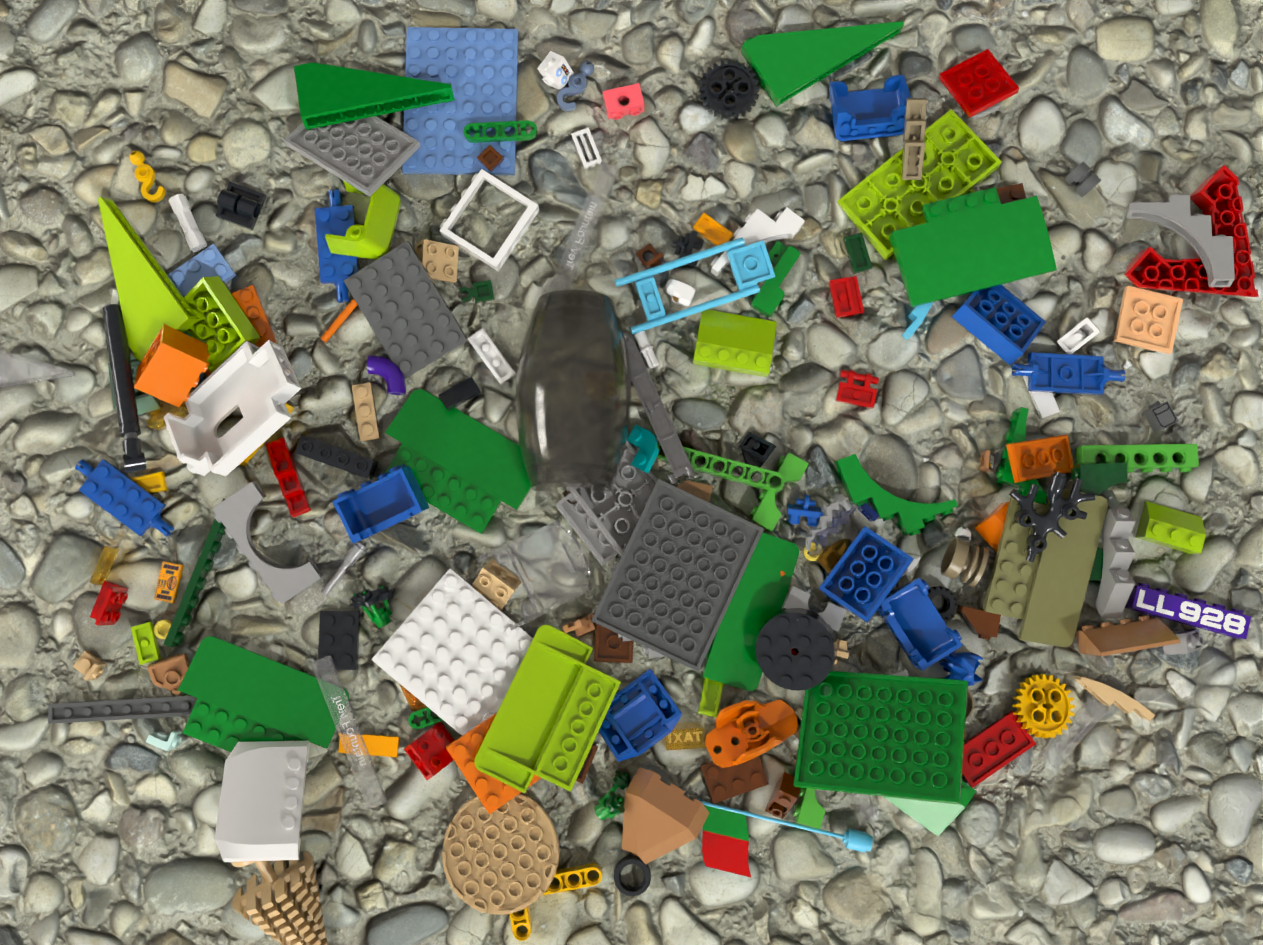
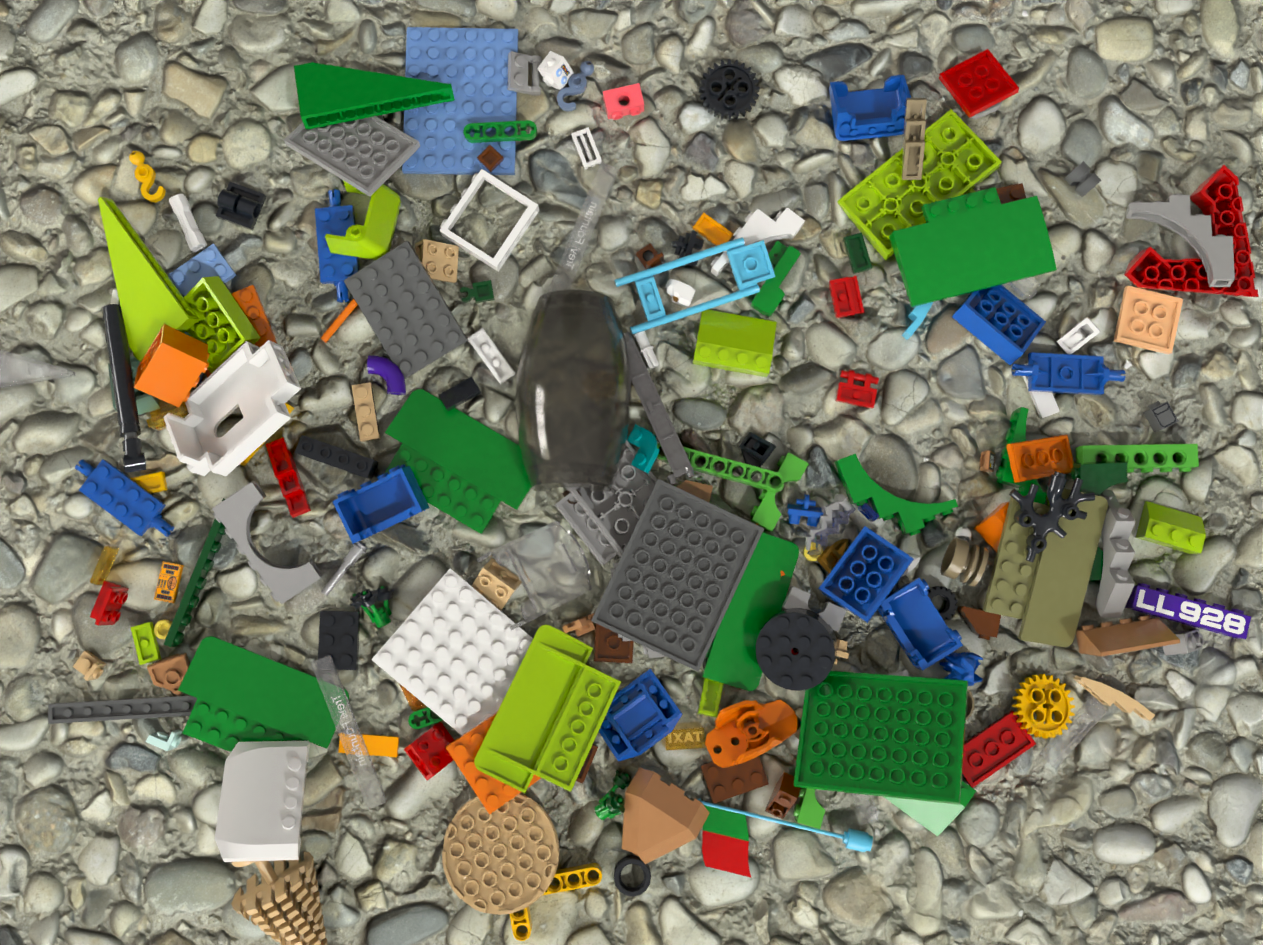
(518, 73): none -> light grey plate
(800, 59): green slope -> none

